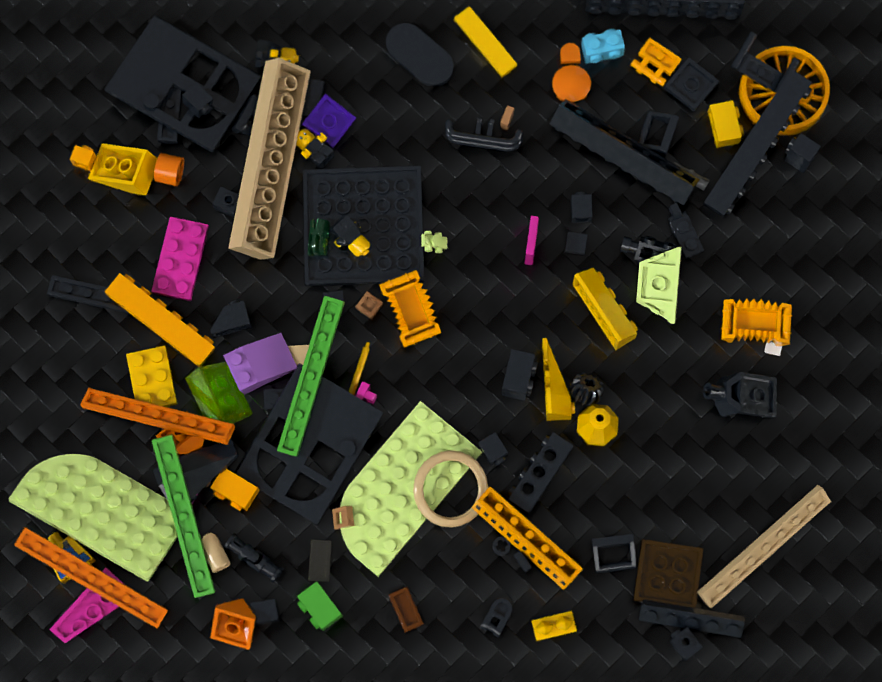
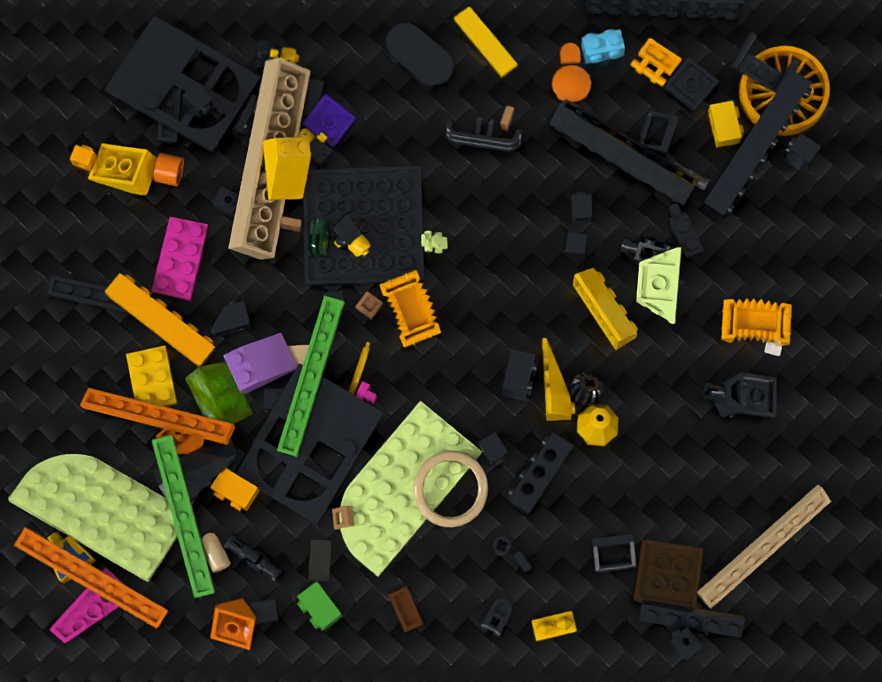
(286, 167): none -> yellow slope
(290, 224): none -> medium nougat tile
(527, 538): light orange brick -> none
(531, 240): dark pink tile -> none

